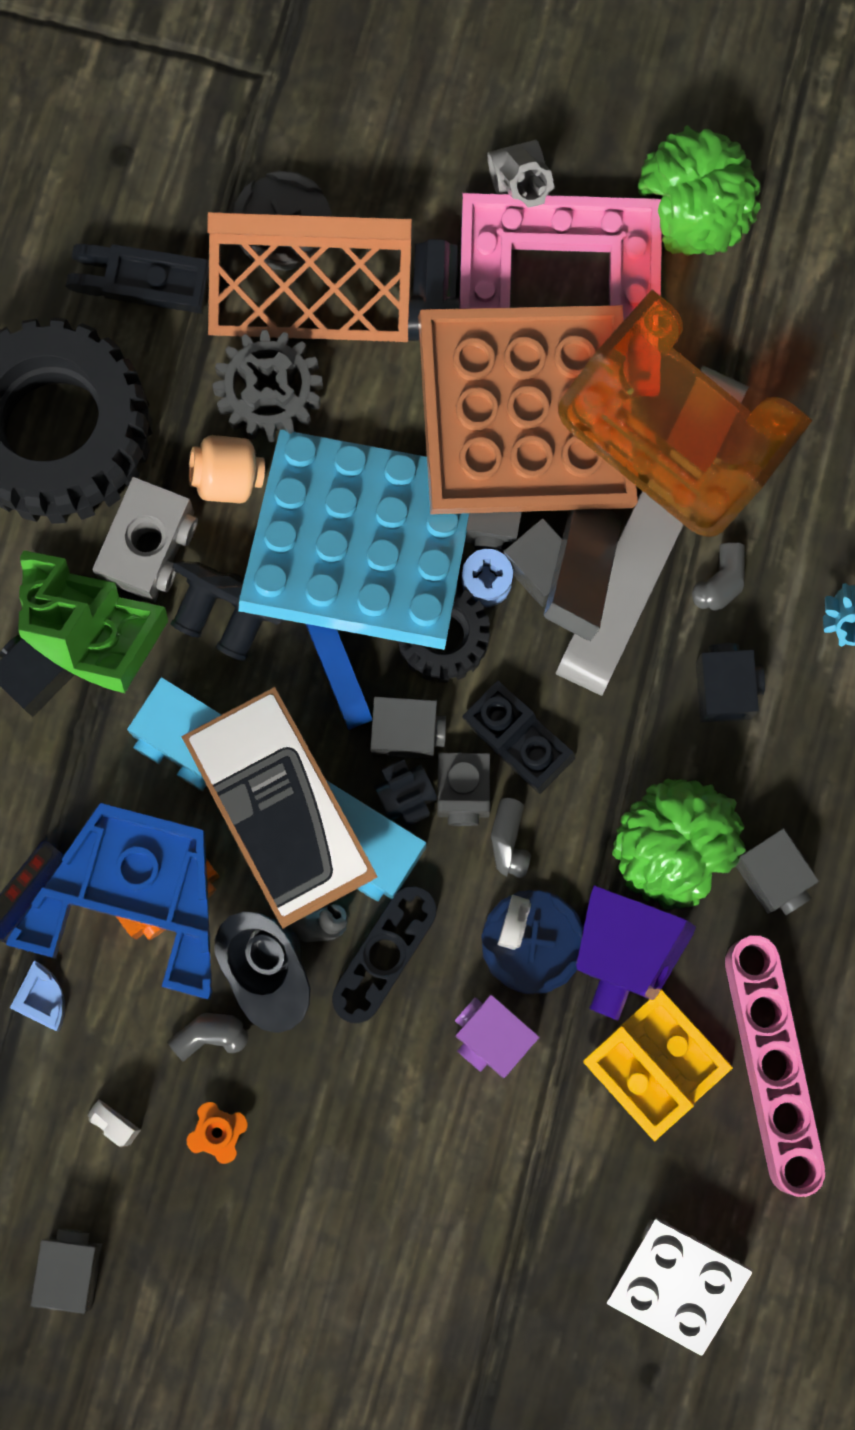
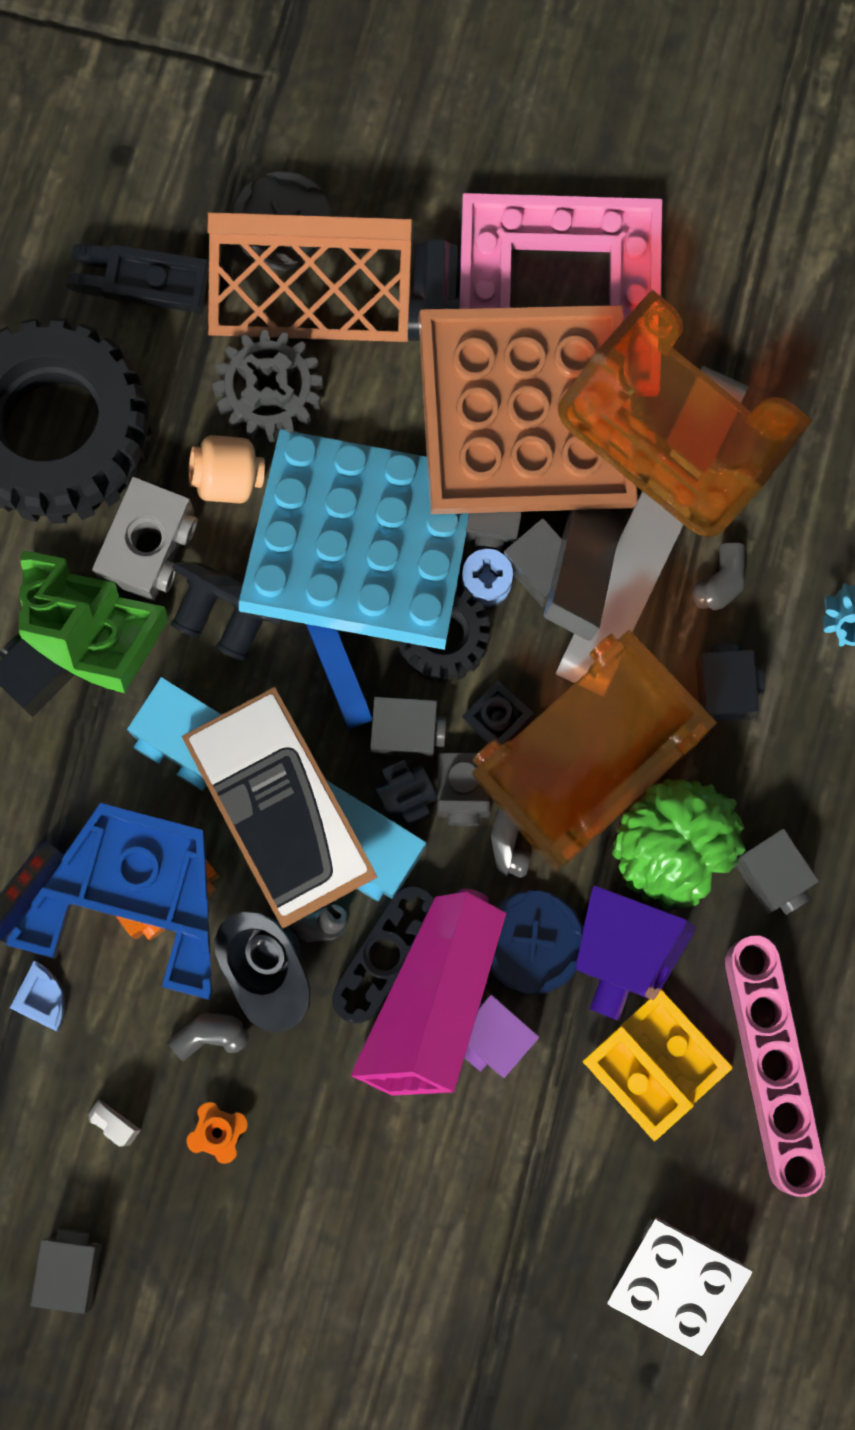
(434, 1000): none -> dark pink slope
(514, 923): white tile -> none
(521, 173): light grey piece -> none
(593, 750): none -> clear orange windscreen
(704, 191): bright green hair -> none

